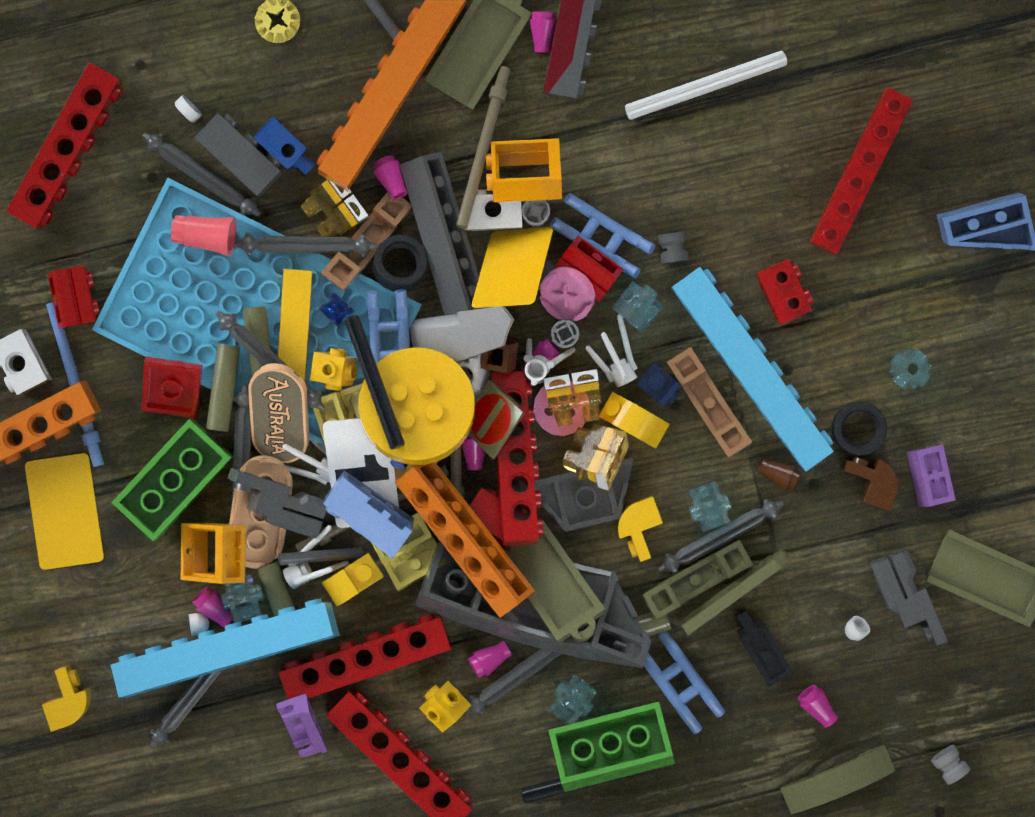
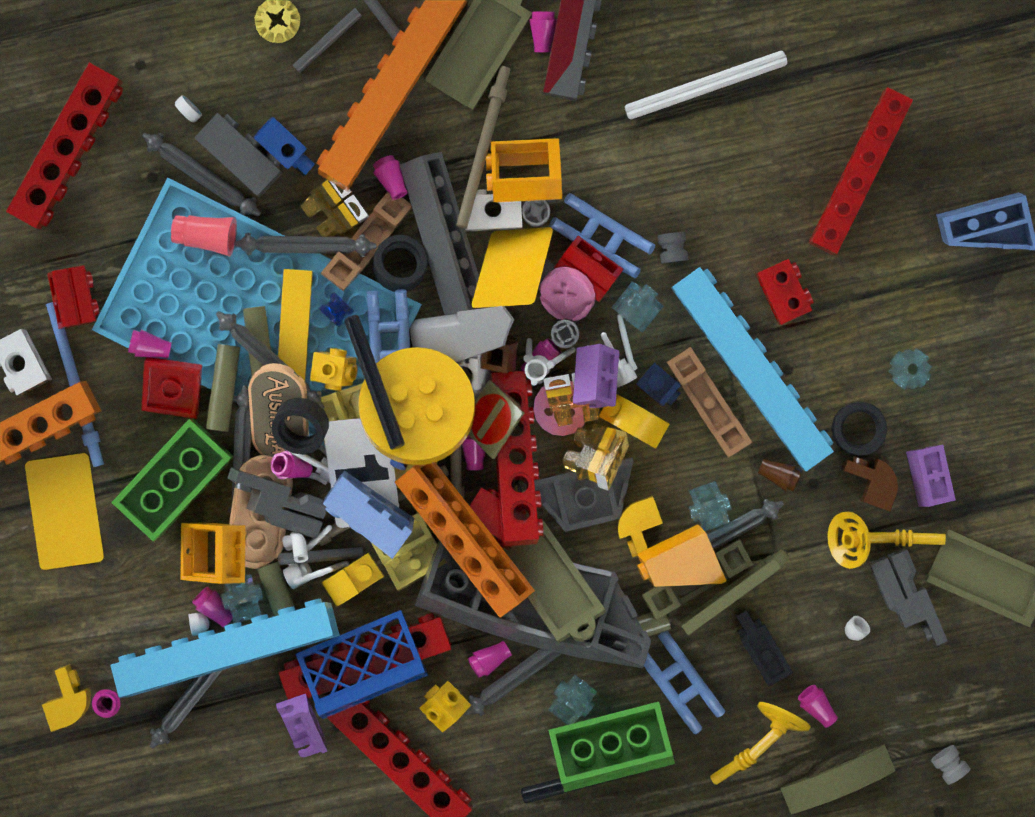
(101, 706): none -> dark pink cone
(148, 345): none -> dark pink cone
(289, 466): none -> dark pink cone
(298, 544): none -> white arm
(308, 410): none -> black tyre
(327, 40): none -> dark grey bar
(371, 687): none -> blue fence
(596, 376): none -> medium lavender hinge
(681, 561): none -> light orange slope
(781, 722): none -> yellow dish
(859, 537): none -> yellow dish

